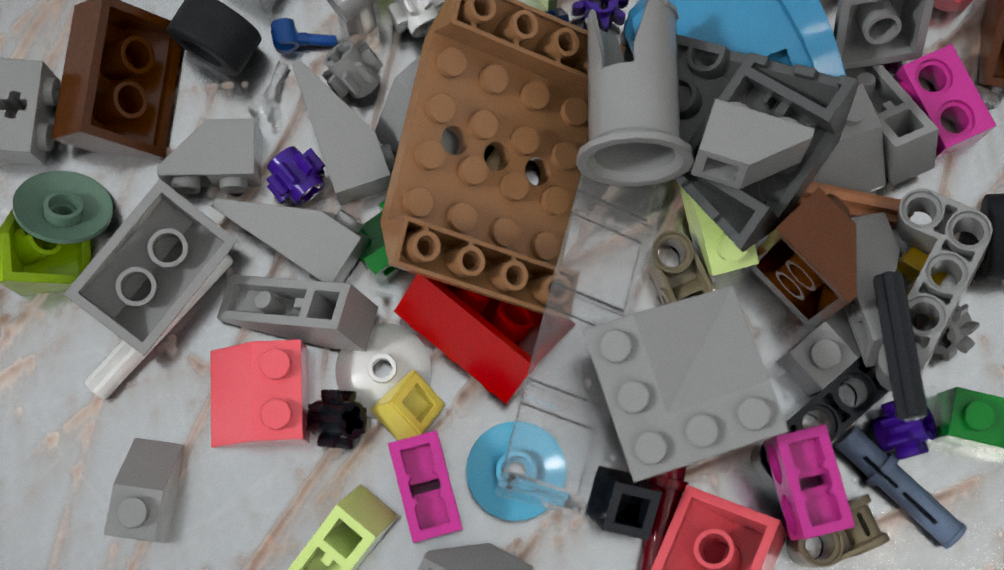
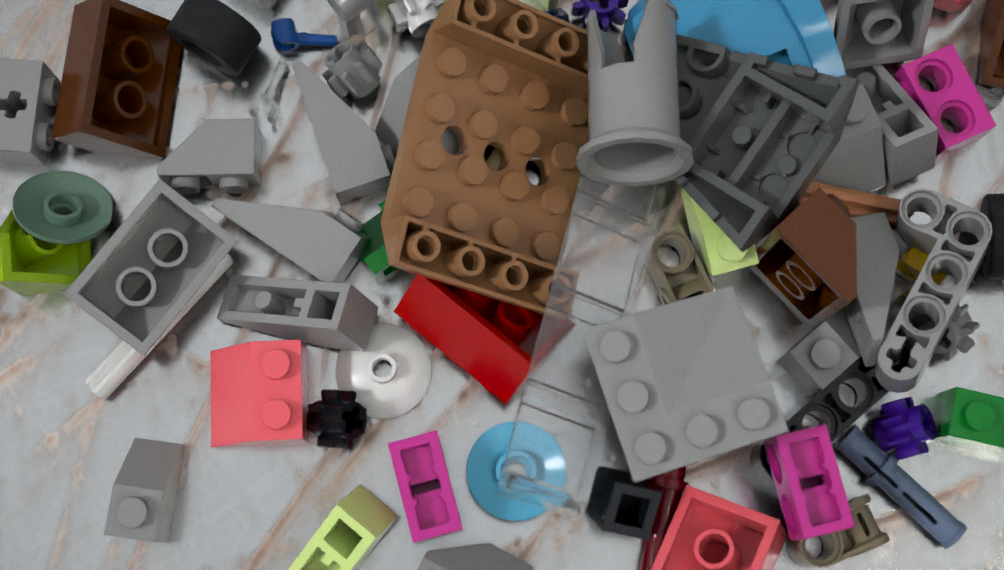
(295, 175): dark purple gear -> none
(408, 407): light yellow slope -> none
(748, 145): light grey slope -> none
(900, 346): black axle -> none

